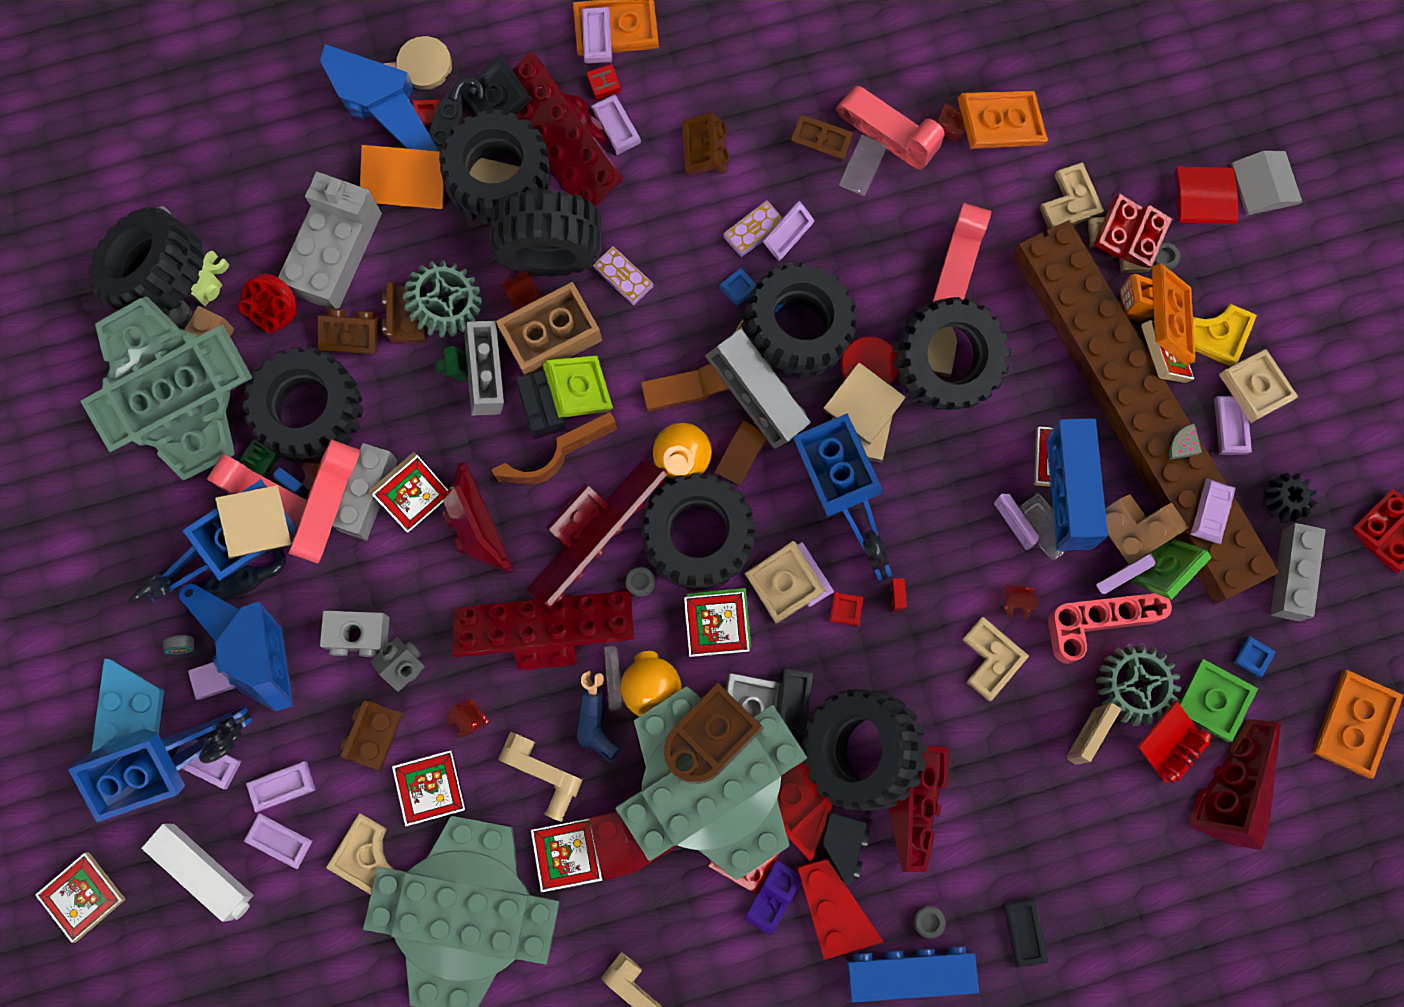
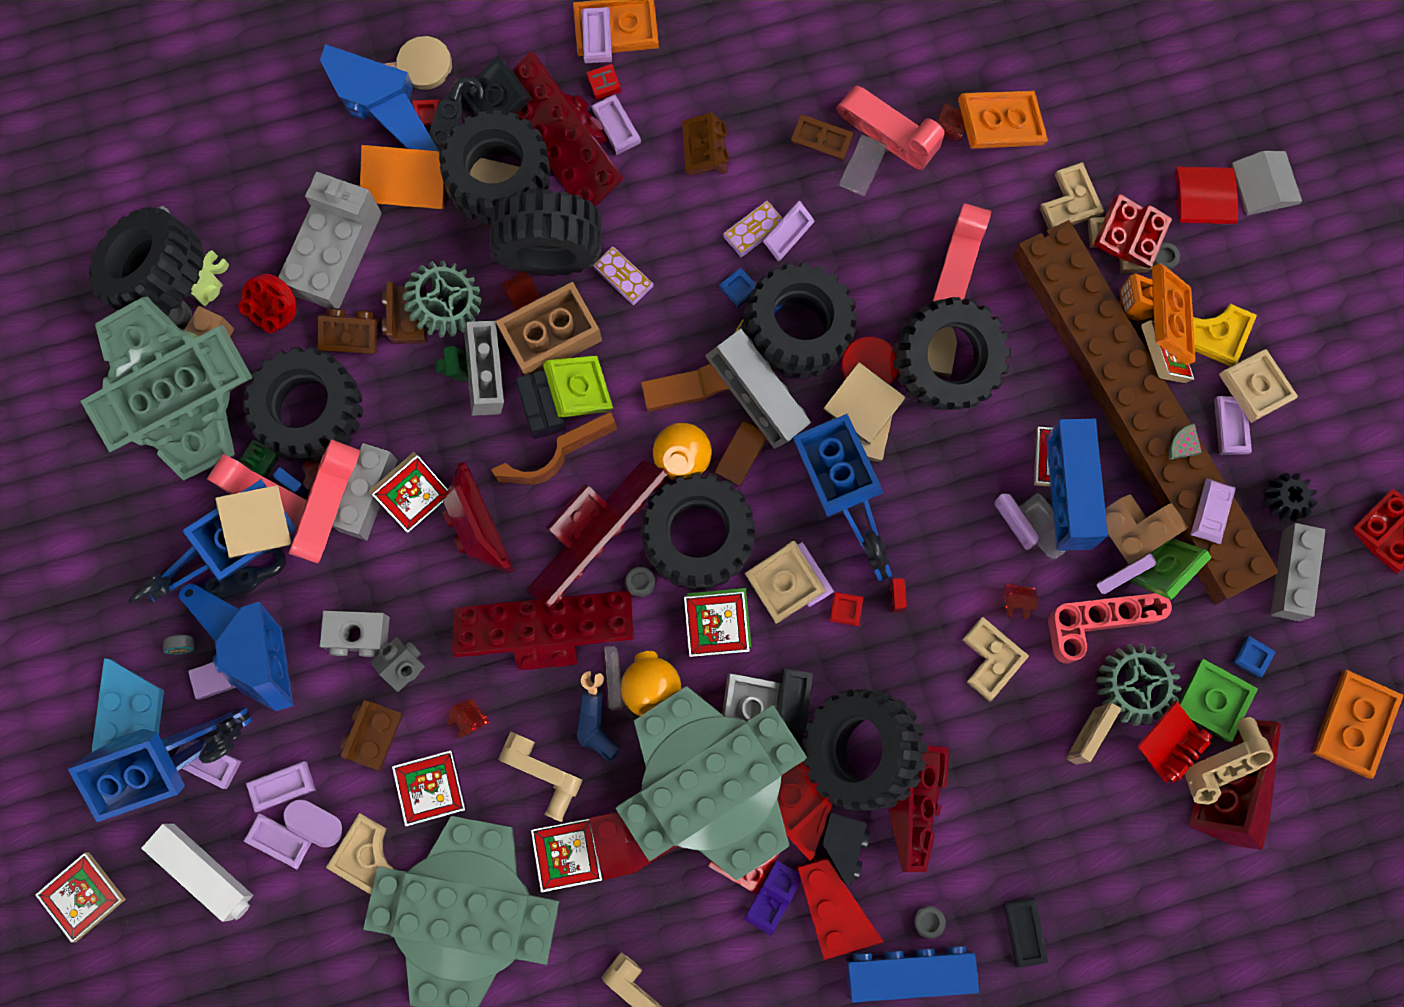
(312, 823): none -> lavender tile
(712, 734): reddish brown tile -> none
(1208, 775): none -> tan beam

